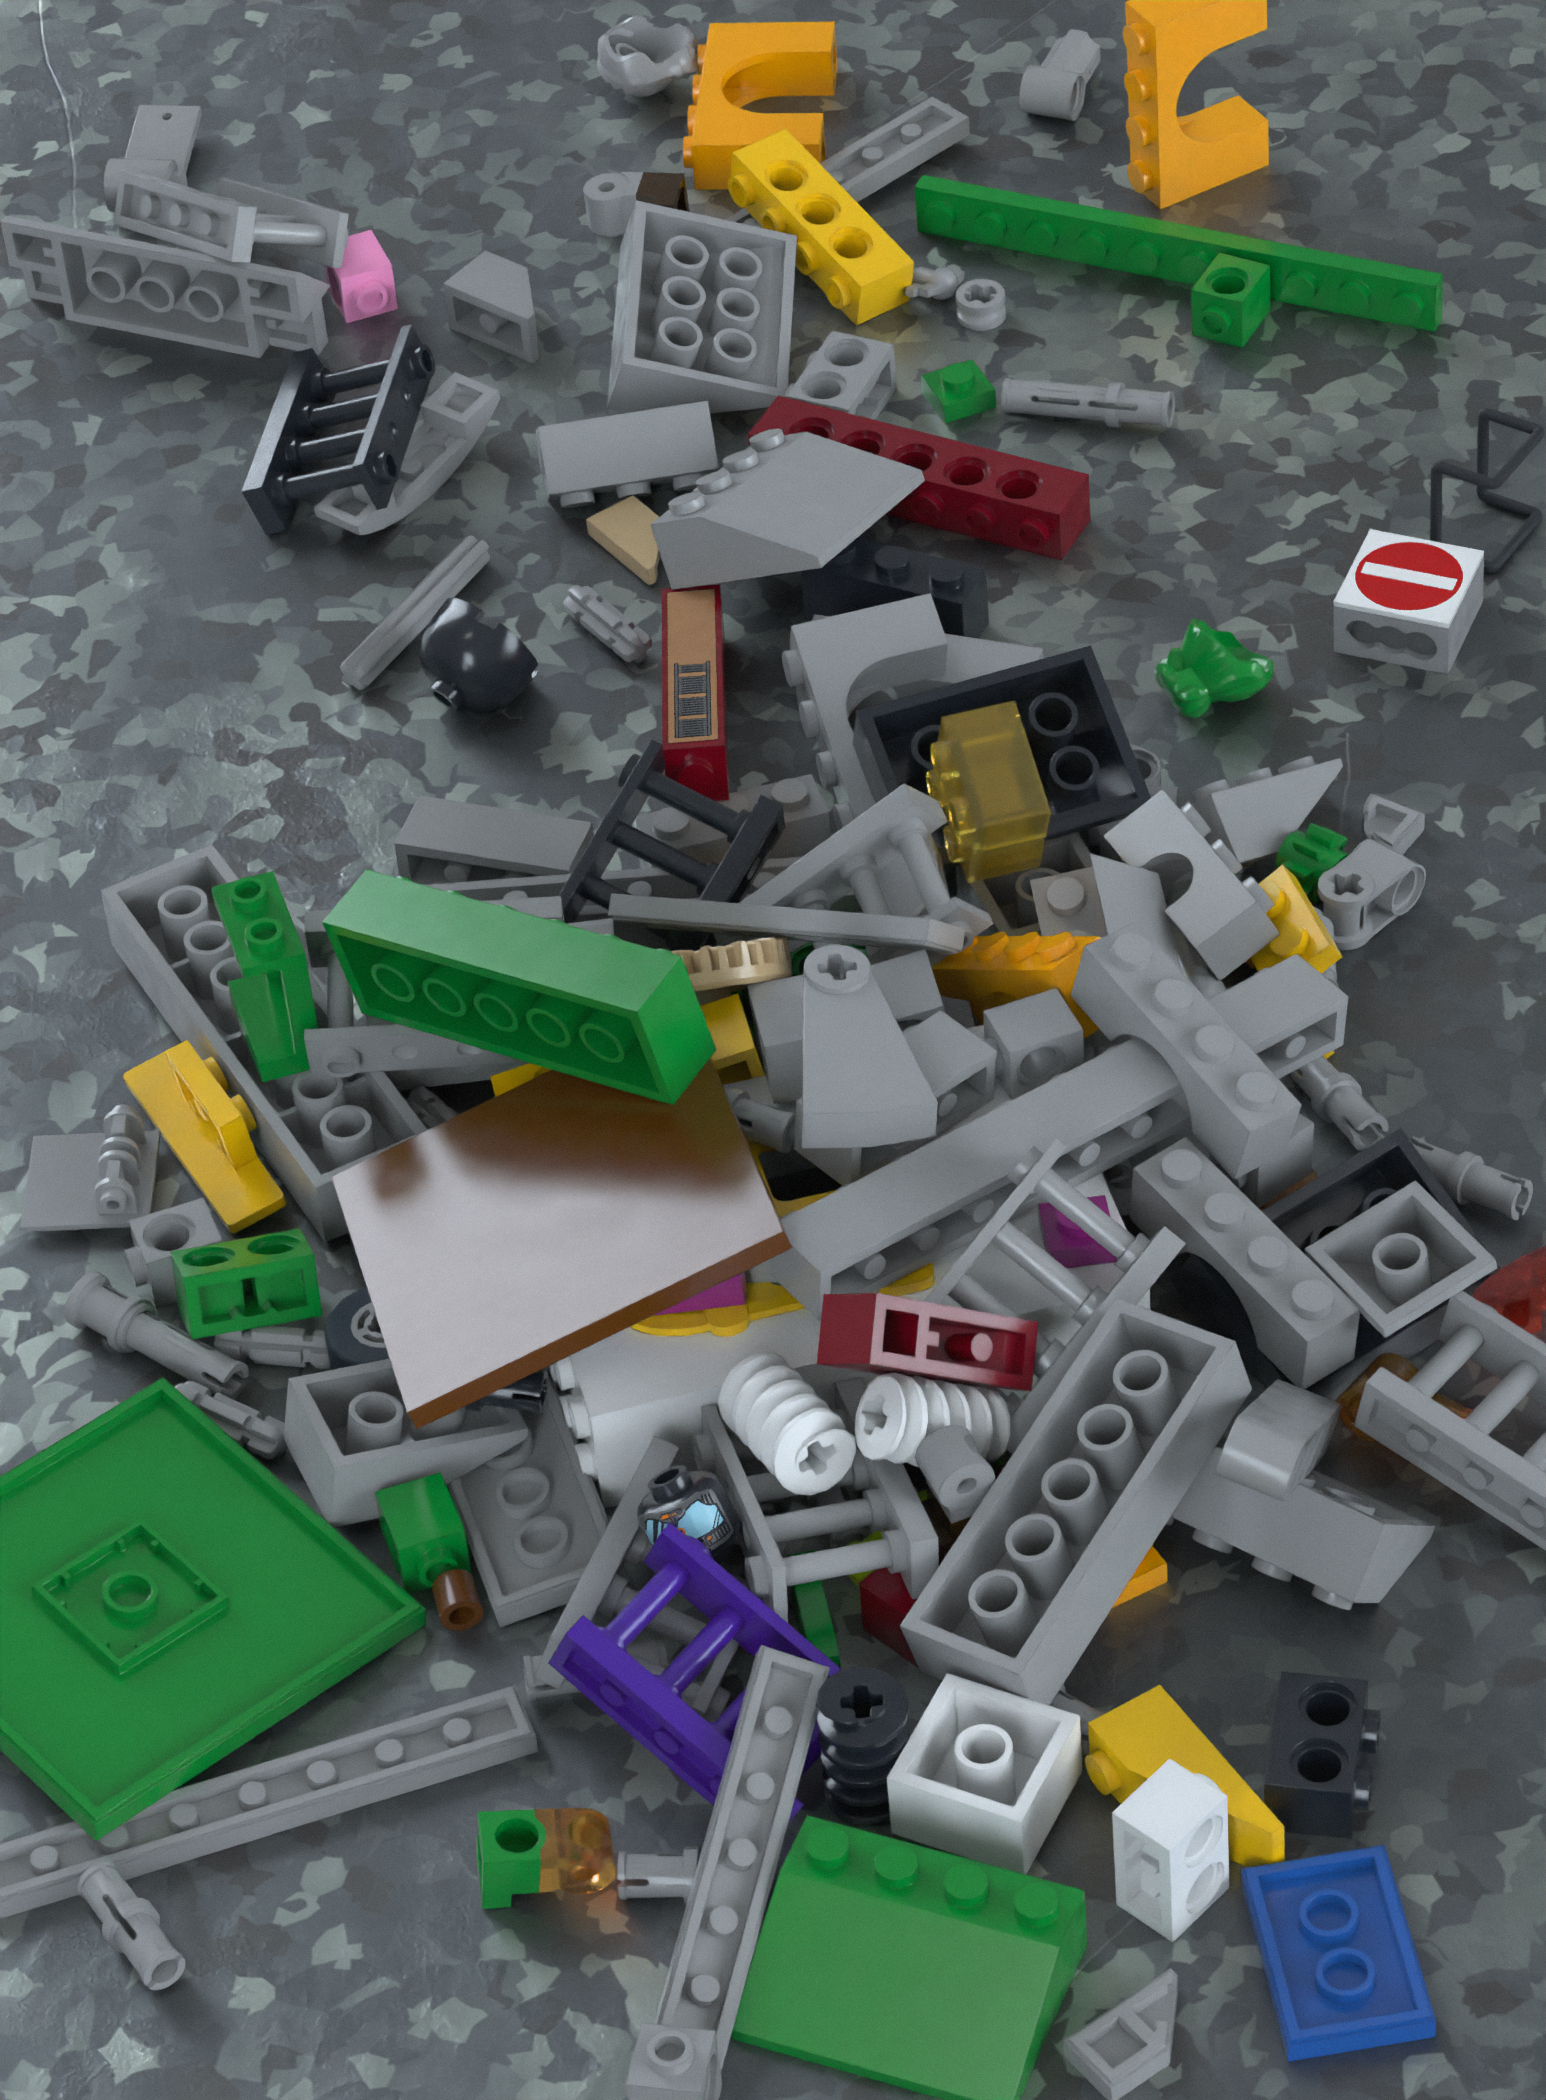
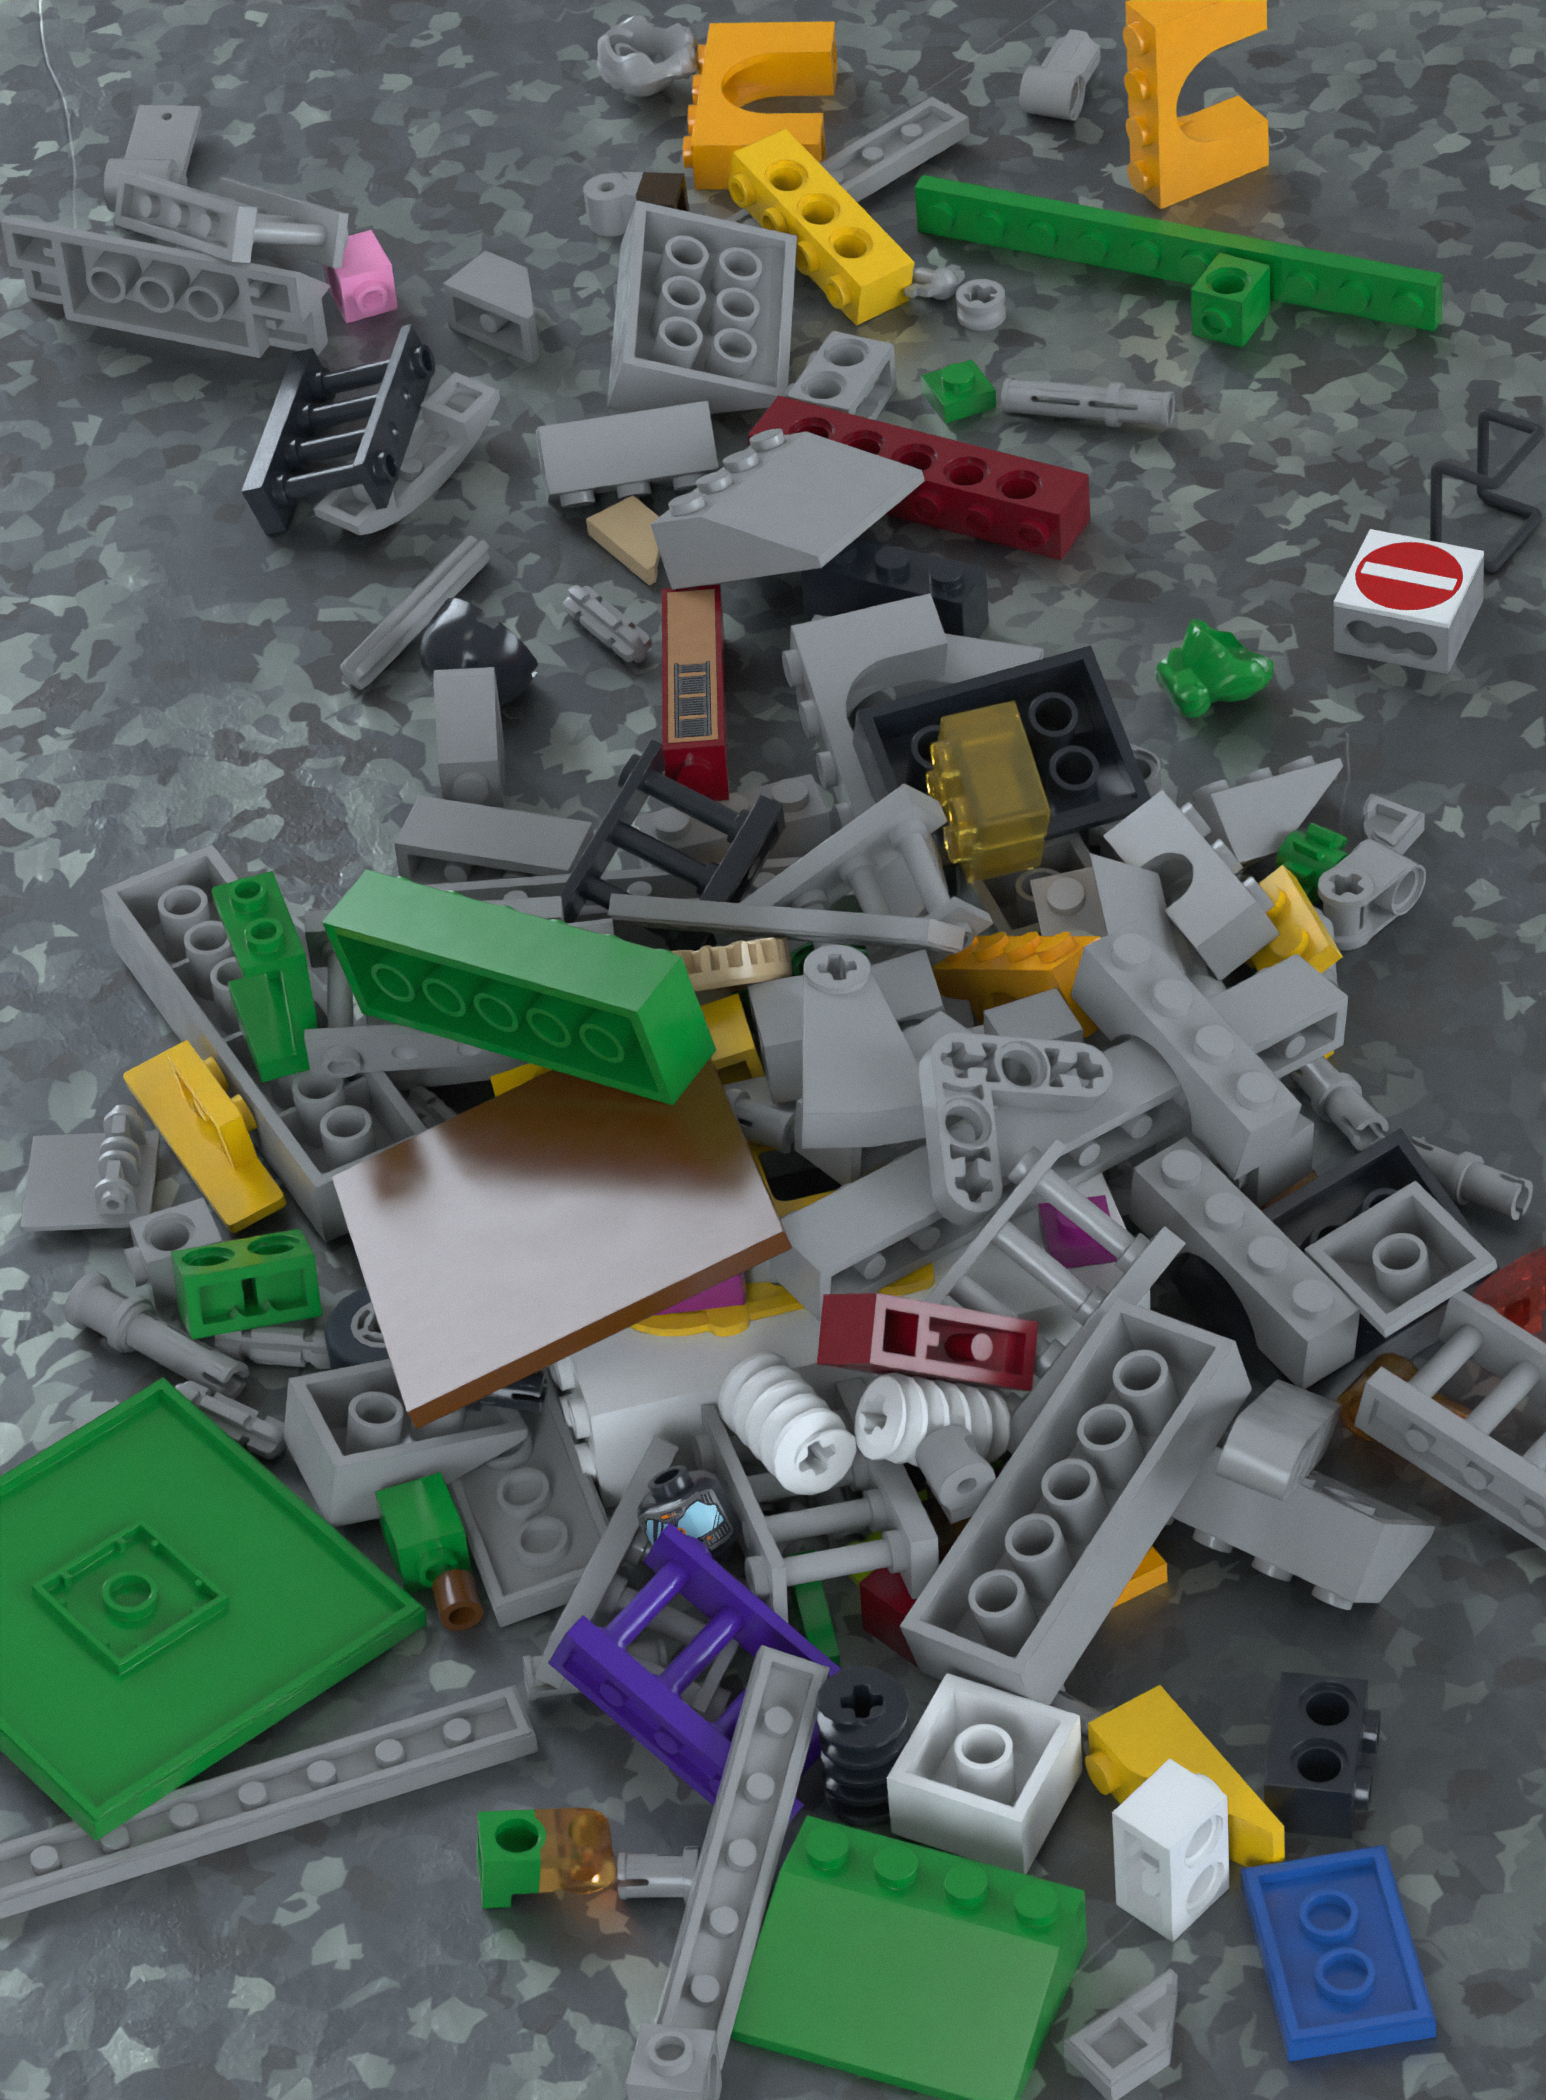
(131, 1925): light grey pin -> none
(469, 736): none -> light grey slope
(981, 1089): none -> light grey beam

